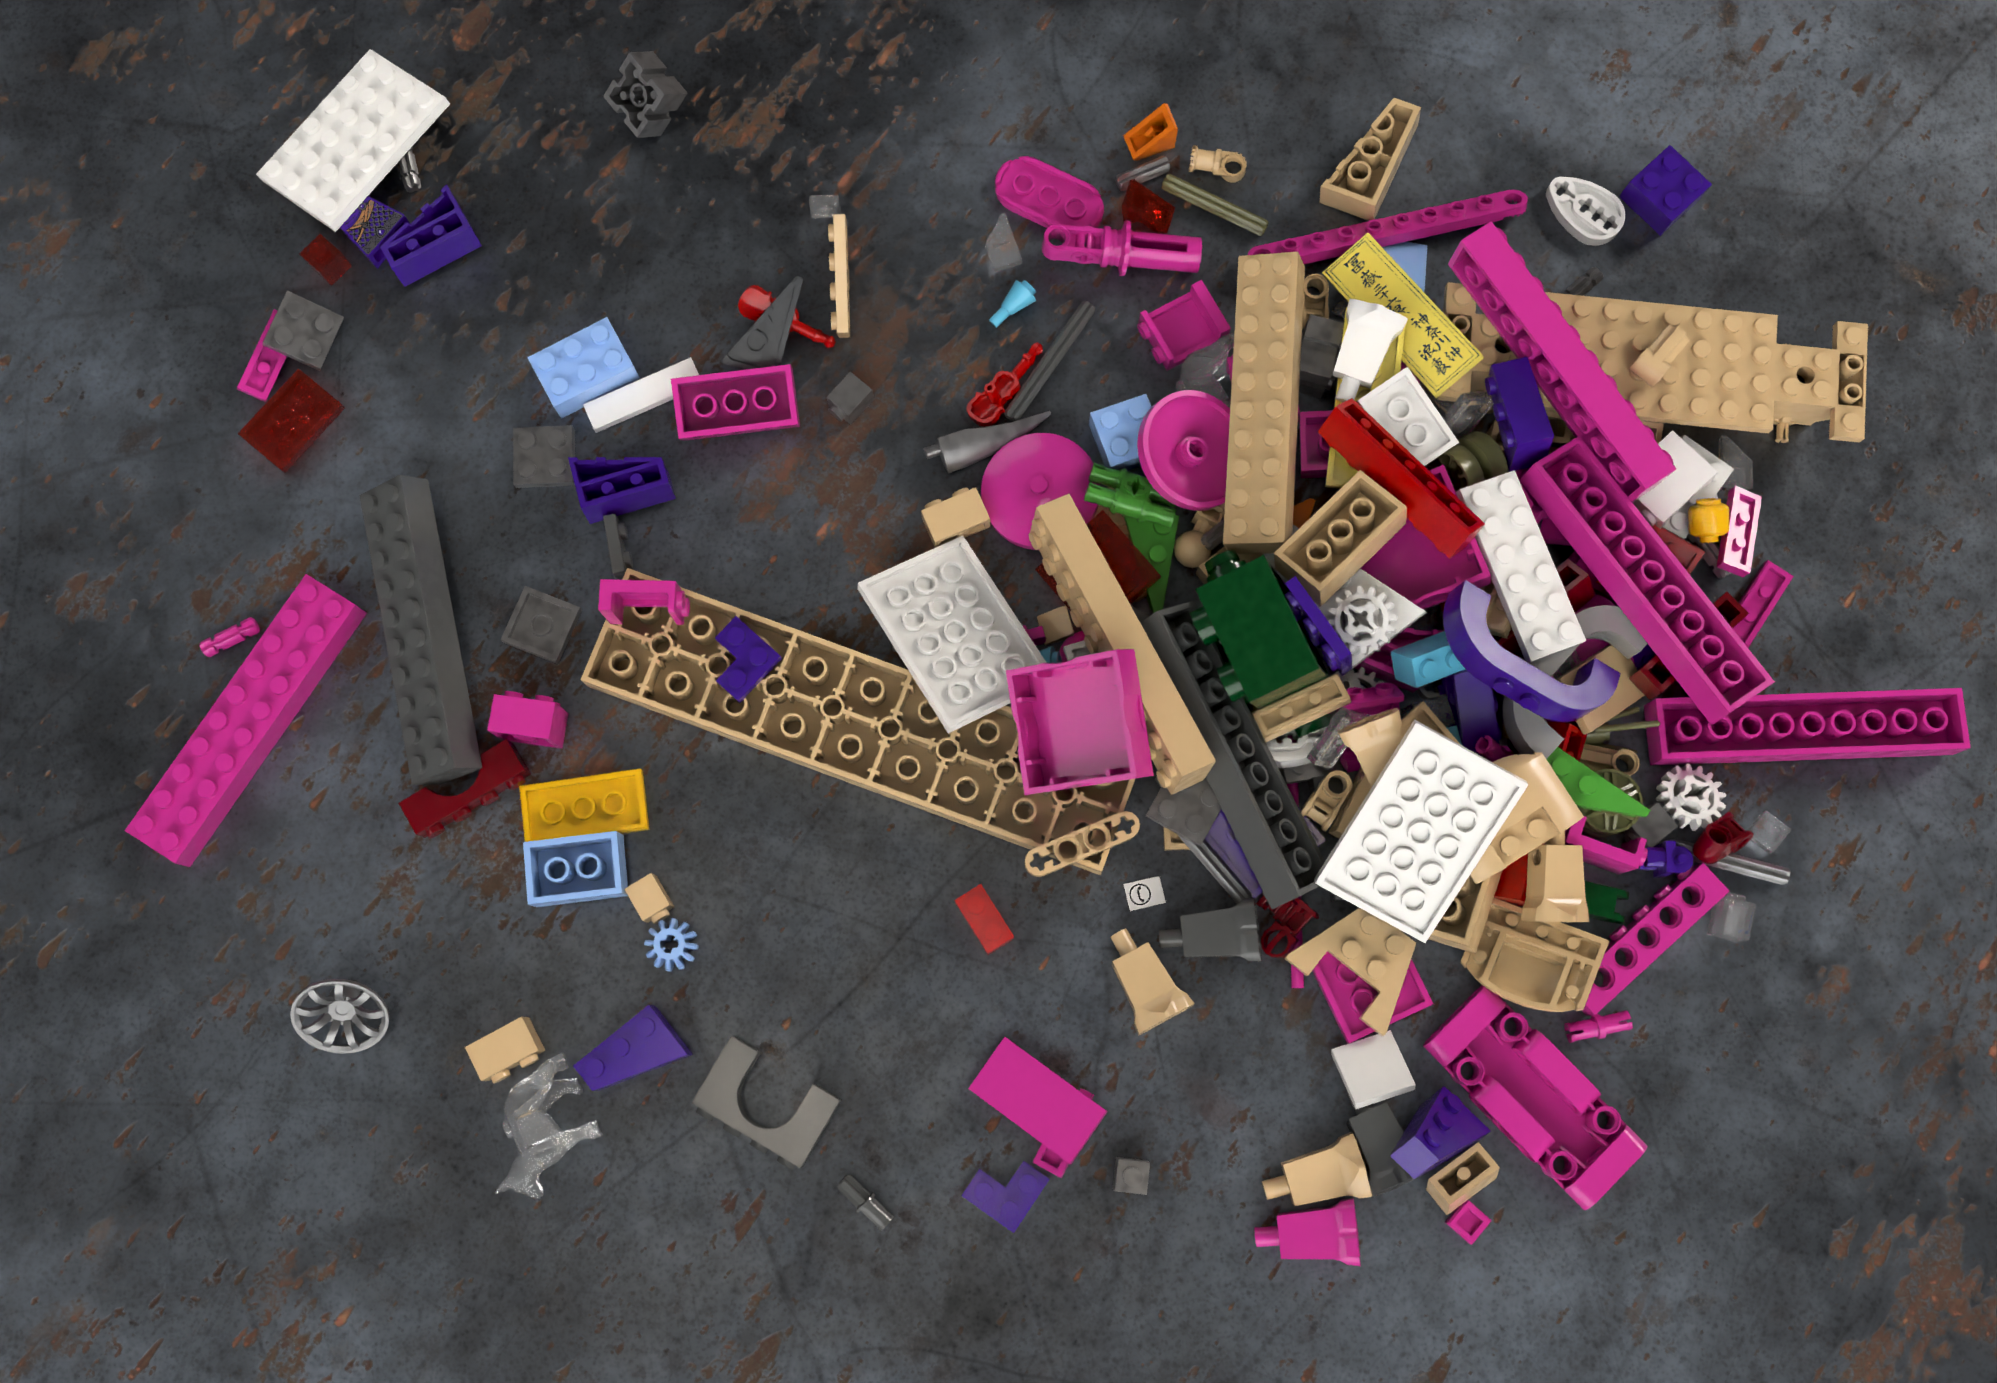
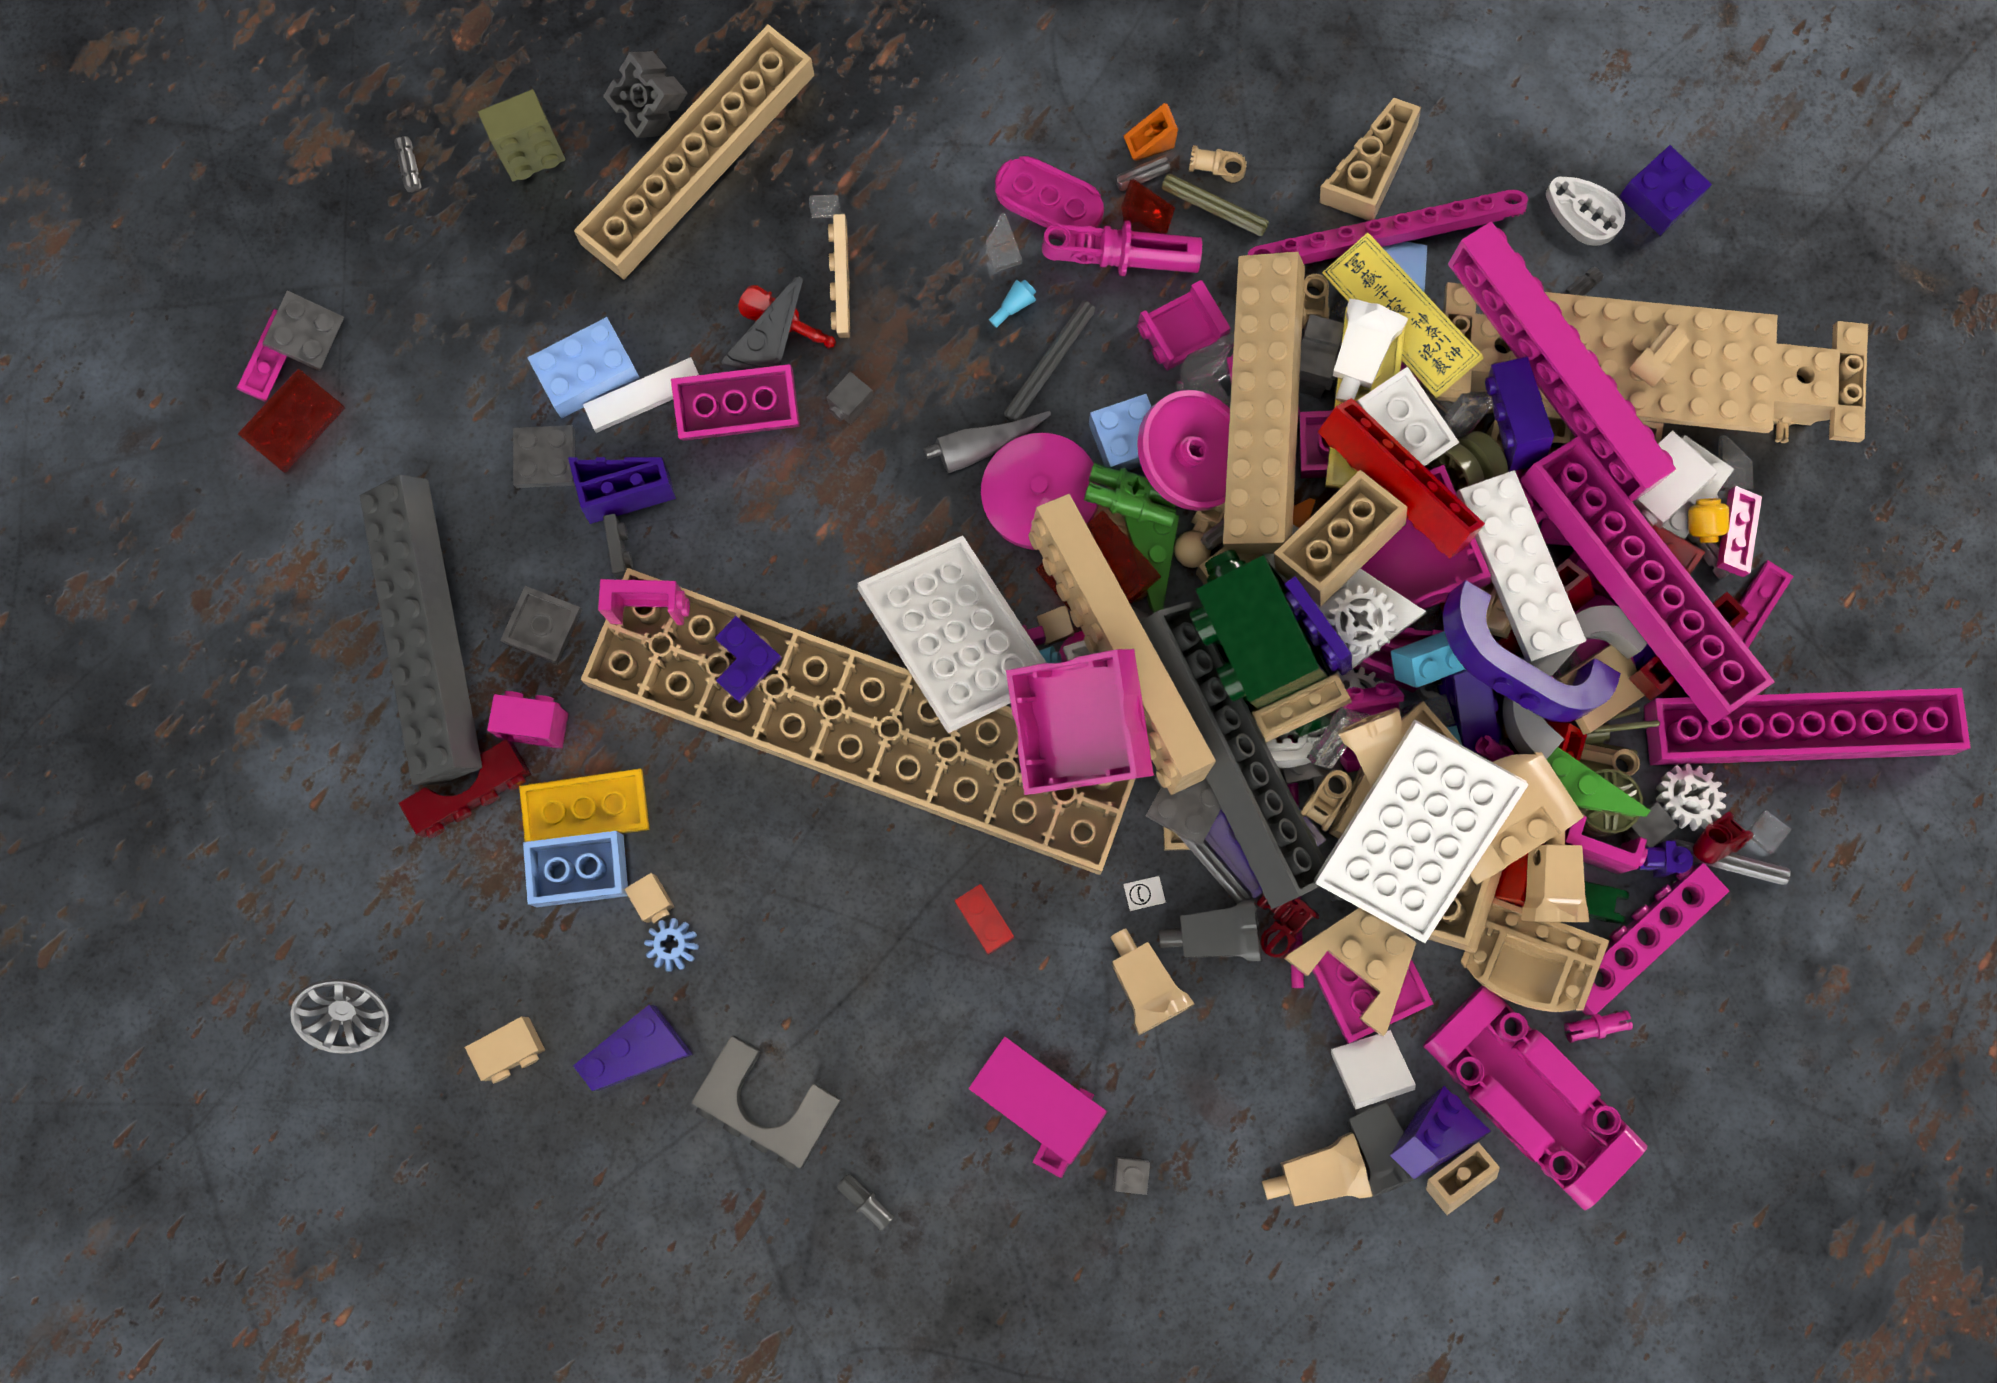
(229, 637): dark pink axle -> none
(246, 722): dark pink brick -> none
(325, 259): clear red brick -> none
(353, 139): white plate -> none
(371, 227): torso -> none
(431, 240): dark purple wedge -> none
(522, 135): none -> olive brick
(535, 1132): clear animal -> none
(695, 152): none -> tan brick
(955, 516): tan brick -> none
(988, 406): red piece -> none
(1009, 1203): dark purple plate -> none
(1080, 840): tan beam -> none
(1315, 1233): dark pink piece -> none
(1468, 1222): dark pink tile -> none
(1732, 918): clear brick -> none

